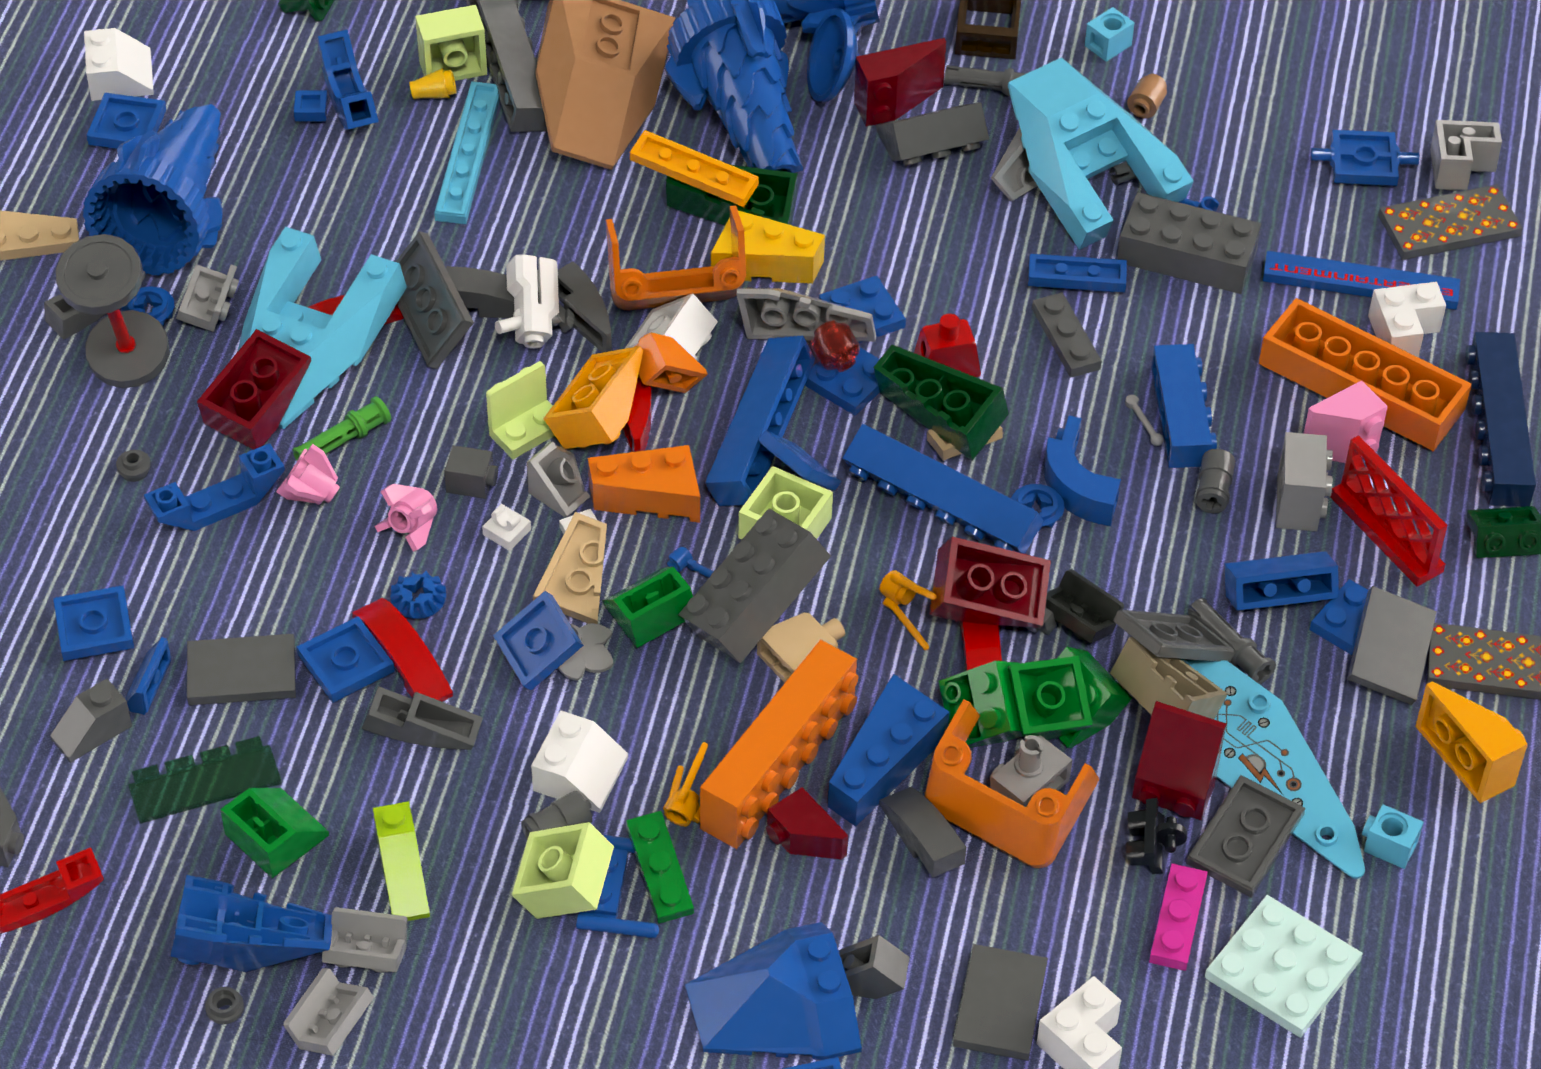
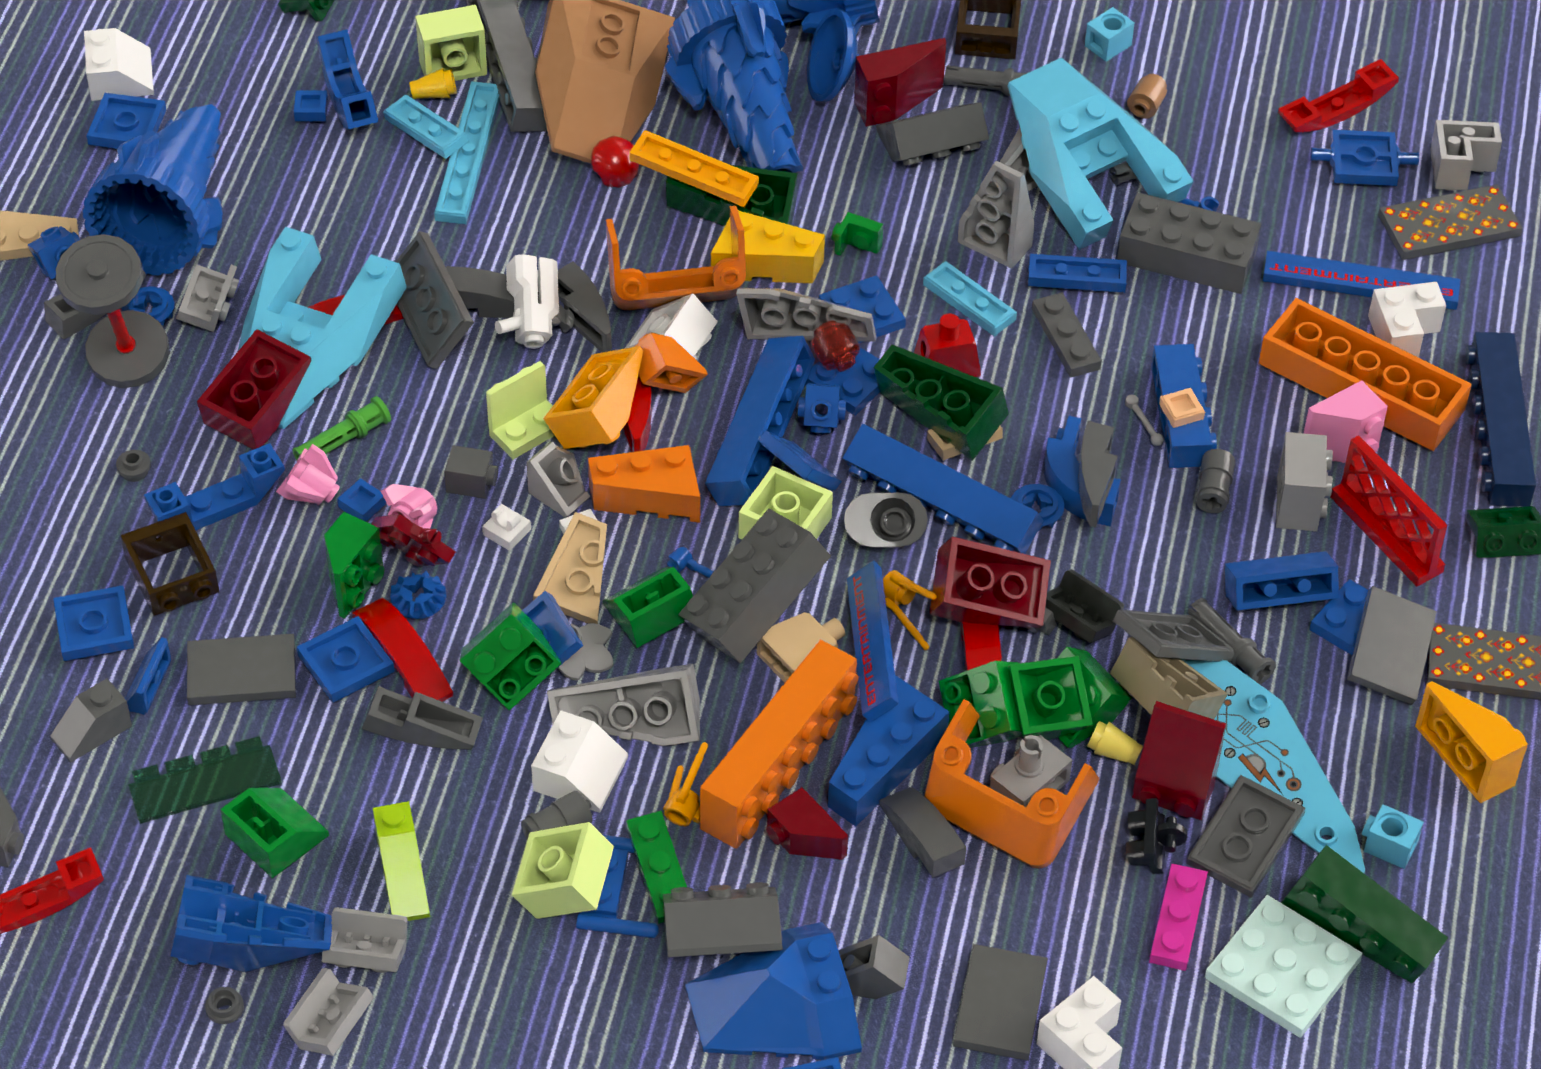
(50, 247): none -> blue brick
(174, 534): none -> dark brown window
(353, 560): none -> green slope
(361, 500): none -> blue plate
(419, 544): none -> dark red plate
(425, 126): none -> medium azure tile
(510, 656): none -> green slope
(613, 162): none -> red hair
(642, 706): none -> light grey wedge
(722, 920): none -> dark grey slope
(826, 395): none -> blue brick
(858, 232): none -> green bracket
(872, 641): none -> blue tile
(885, 519): none -> dark grey piece
(970, 298): none -> medium azure tile
(999, 217): none -> light grey wedge
(1096, 470): none -> dark grey slope
(1114, 744): none -> light yellow cone
(1181, 407): none -> light nougat tile
(1343, 102): none -> red slope
(1364, 915): none -> dark green wedge

